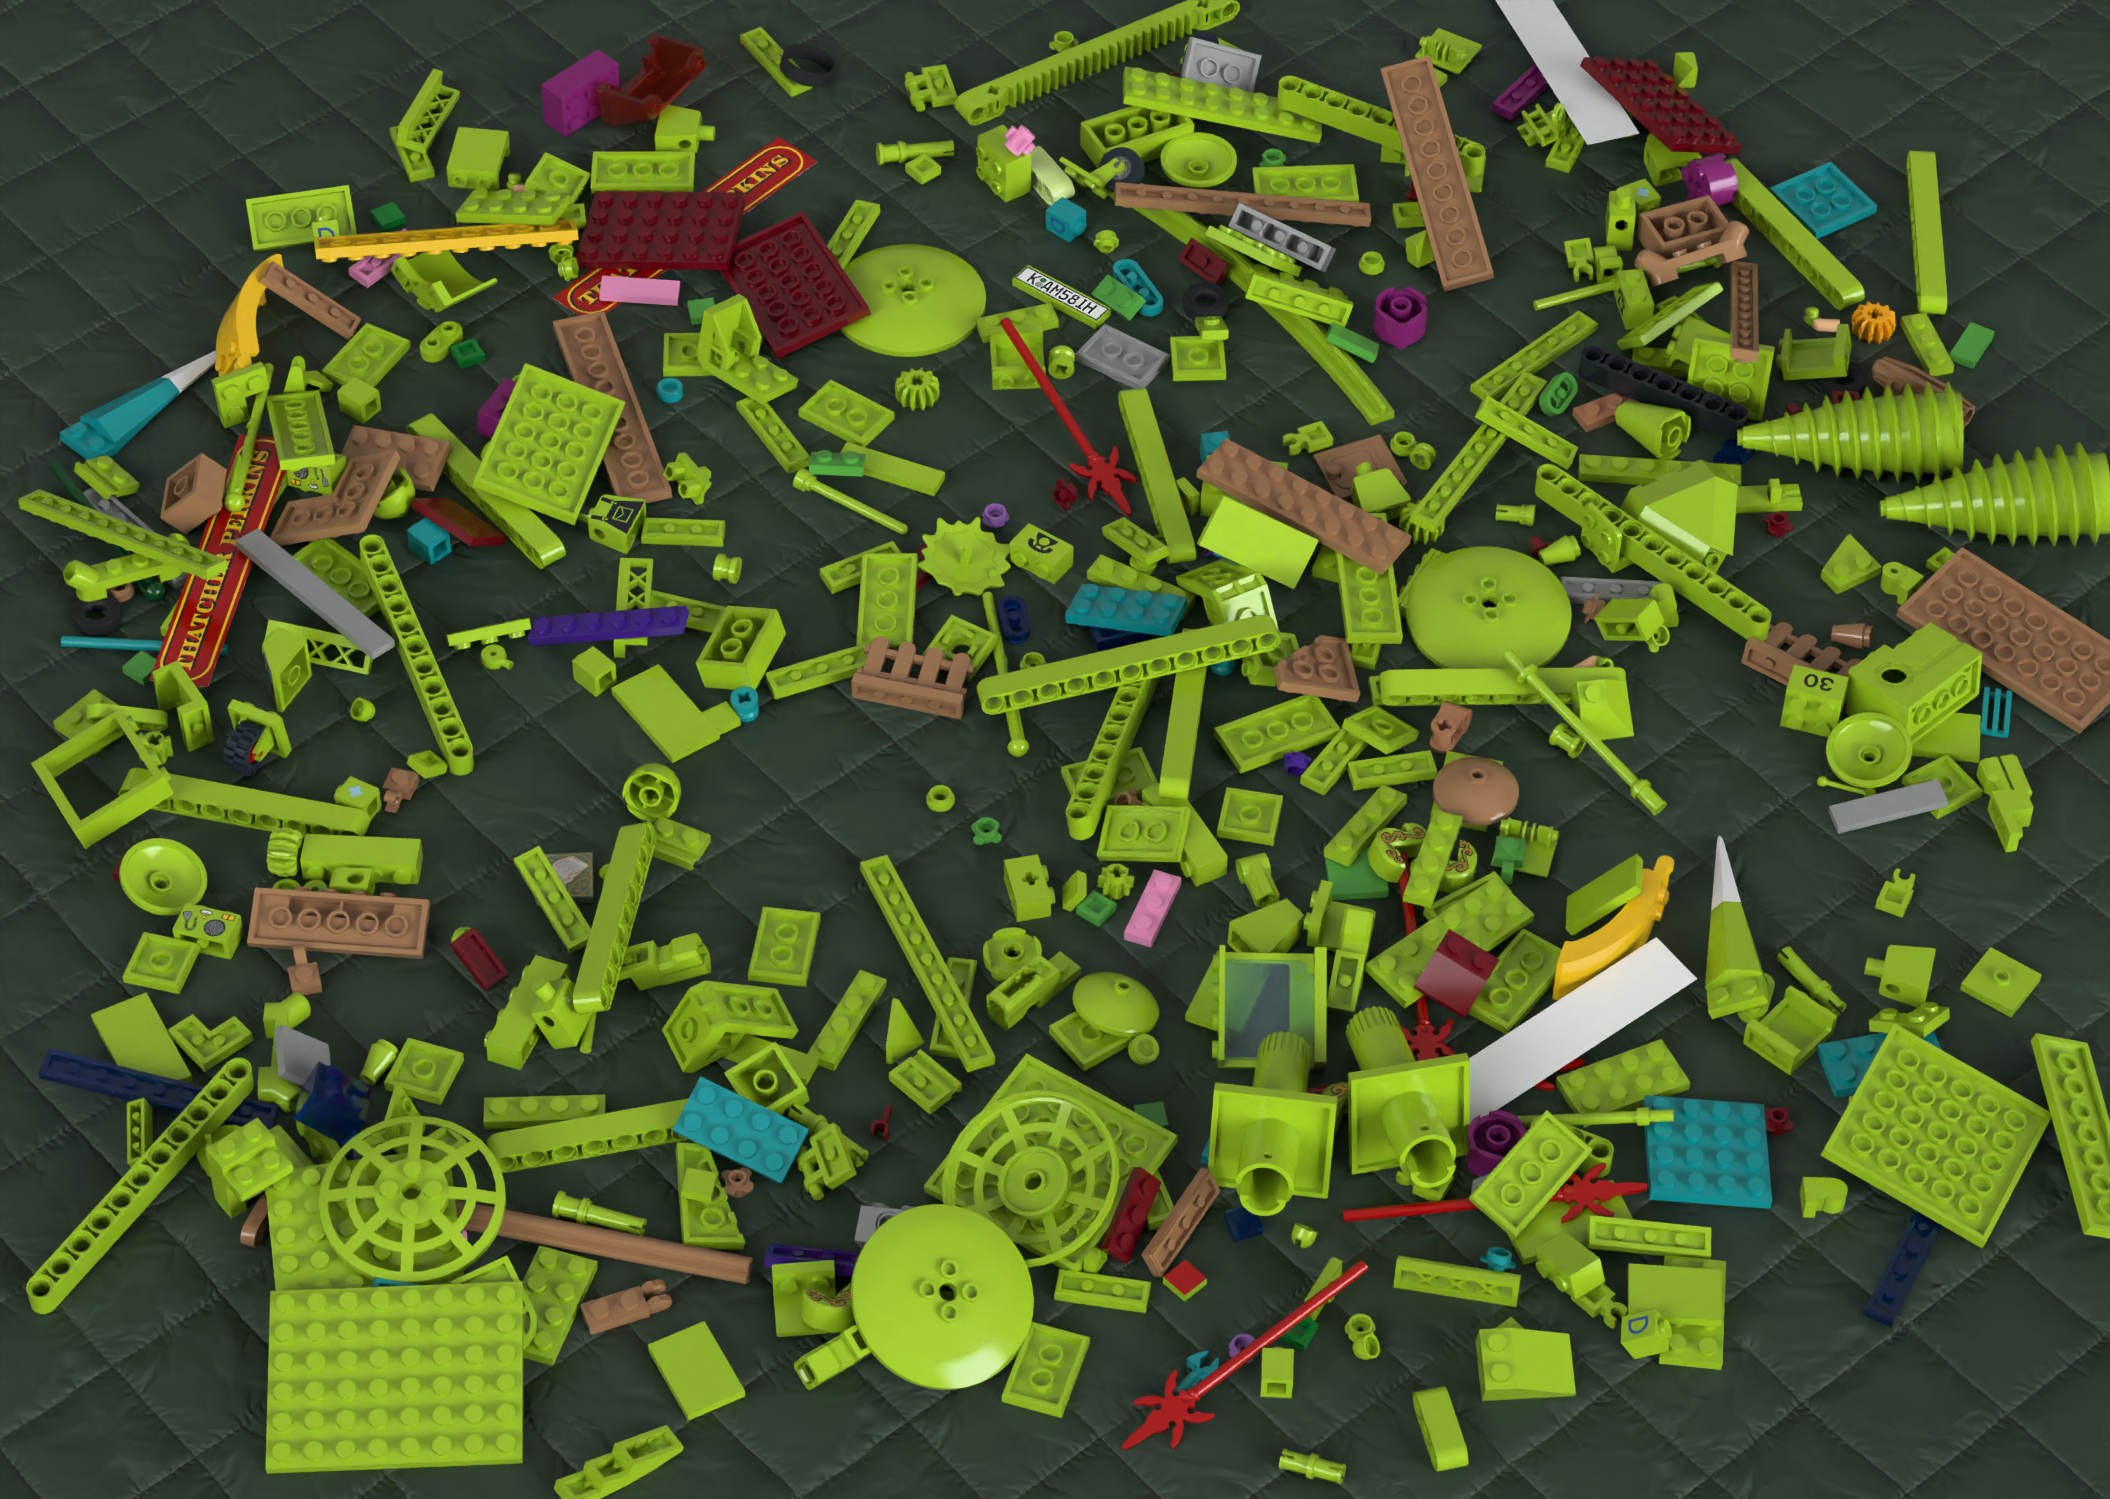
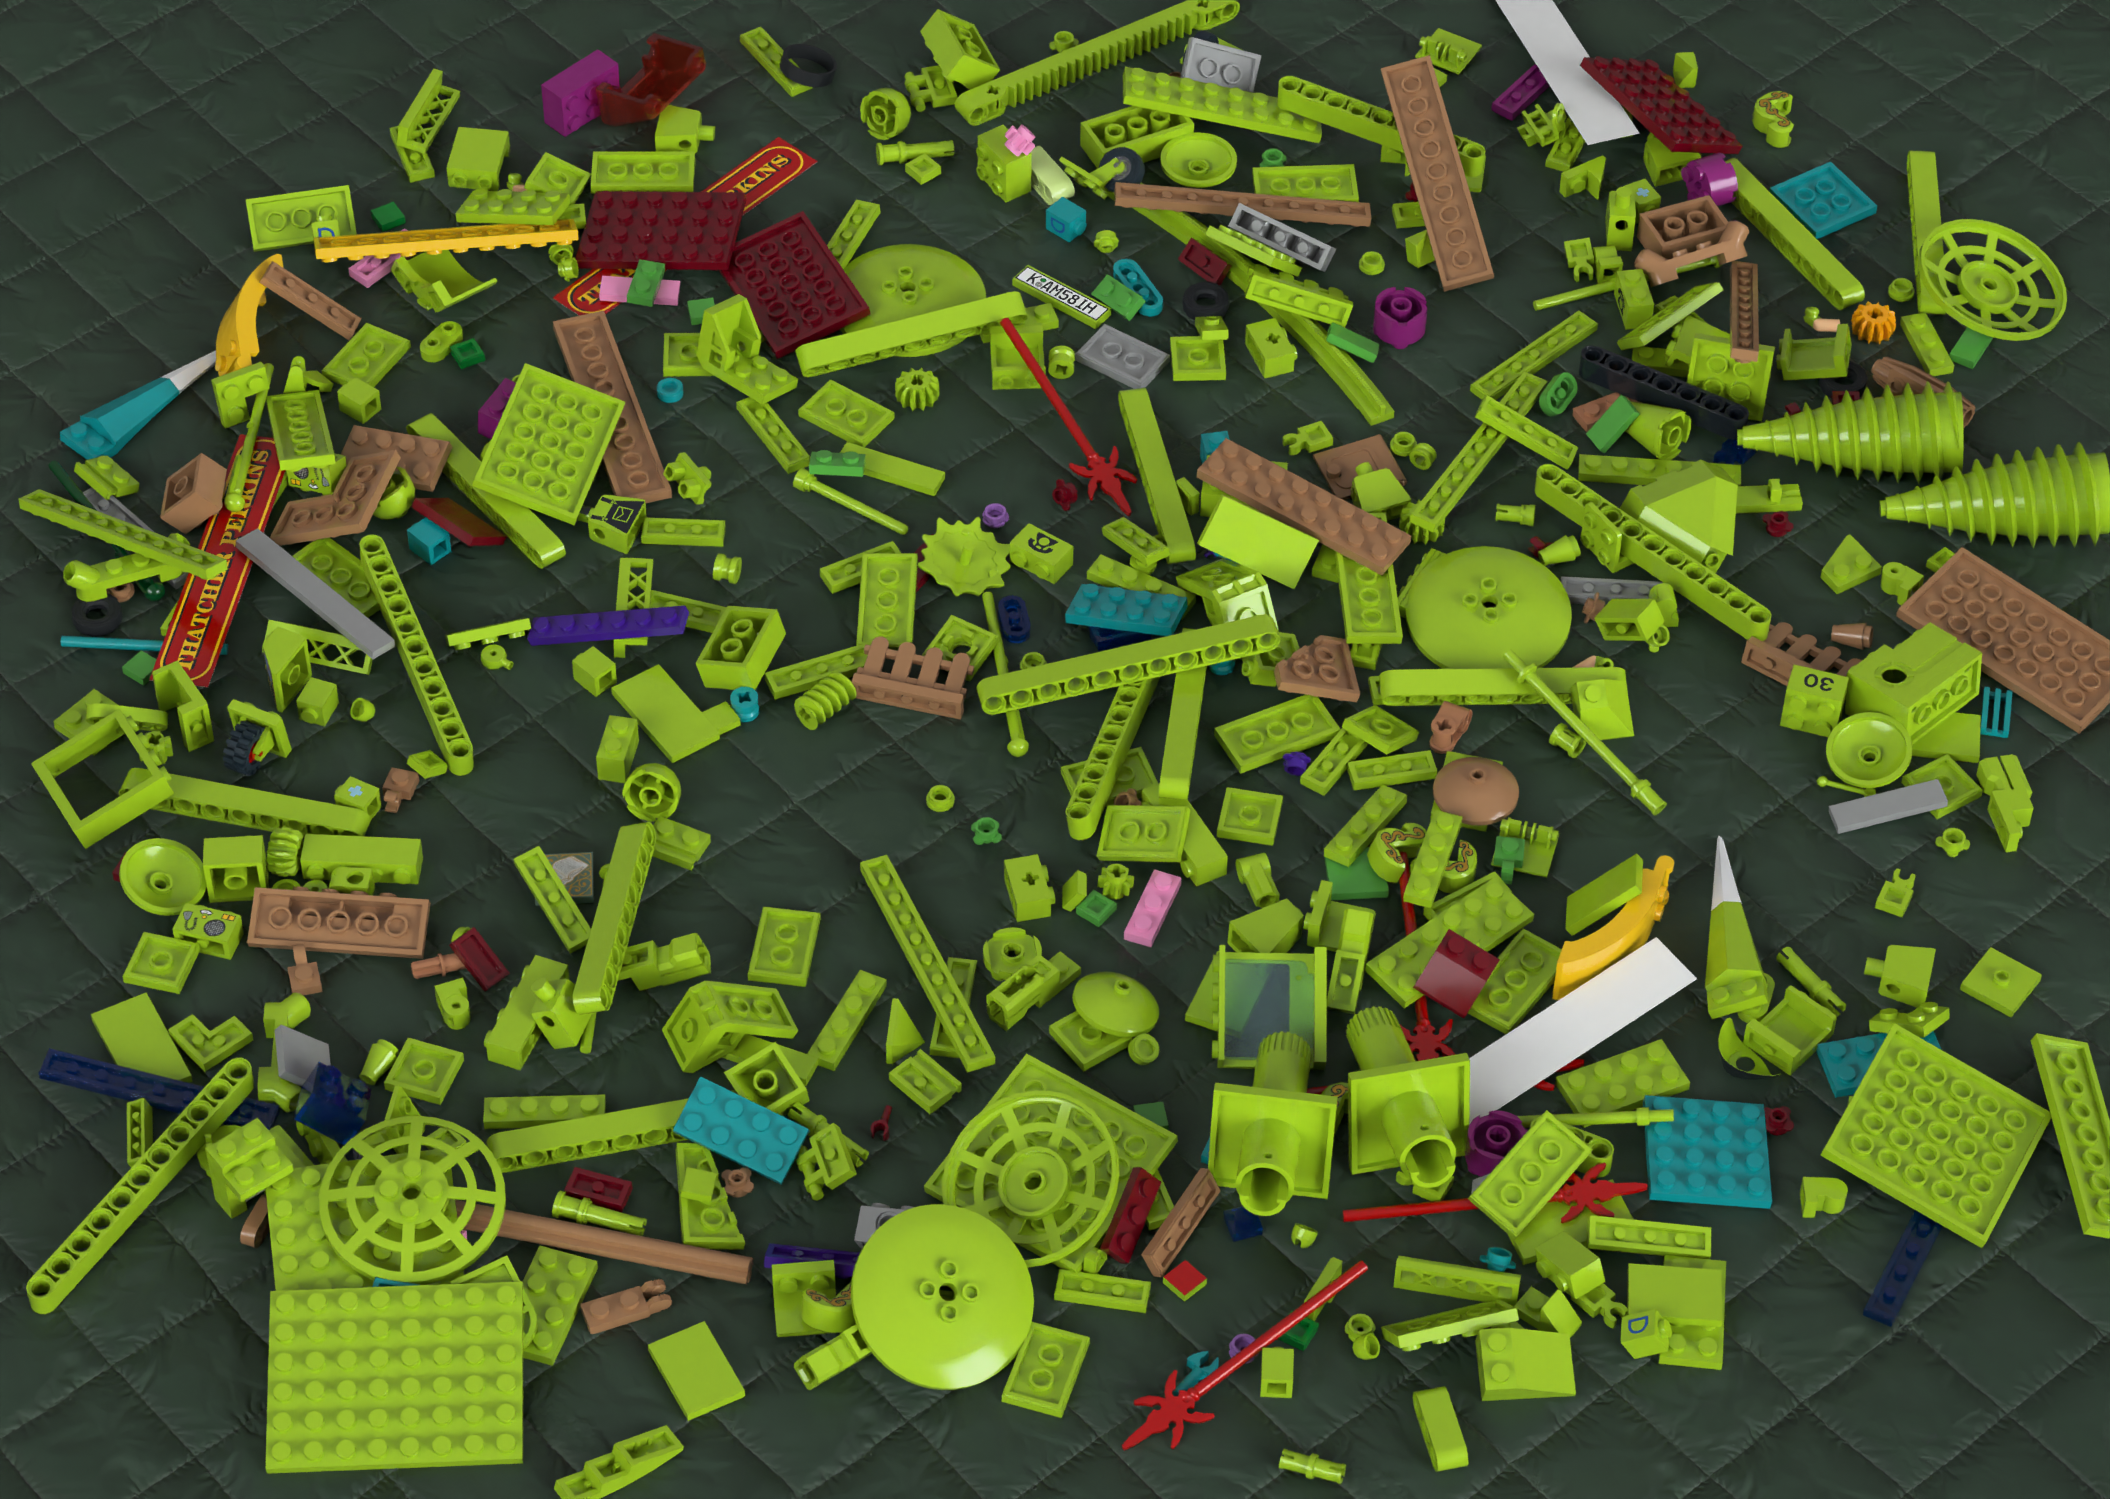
(234, 867): none -> lime brick
(317, 701): none -> lime brick
(436, 965): none -> nougat axle
(453, 1003): none -> lime leg
(599, 1188): none -> dark red plate
(617, 749): none -> lime brick
(645, 283): none -> bright green plate
(824, 700): none -> lime piece
(885, 113): none -> lime cylinder
(909, 334): none -> lime beam
(959, 50): none -> lime brick
(1270, 348): none -> lime brick
(1442, 1325): none -> lime plate
(1548, 1313): none -> lime slope
(1582, 177): none -> lime slope
(1613, 423): none -> bright green tile
(1732, 1049): none -> lime piece
(1771, 120): none -> lime animal
(1901, 290): none -> lime plate
(1953, 841): none -> lime plate
(2003, 286): none -> lime dish

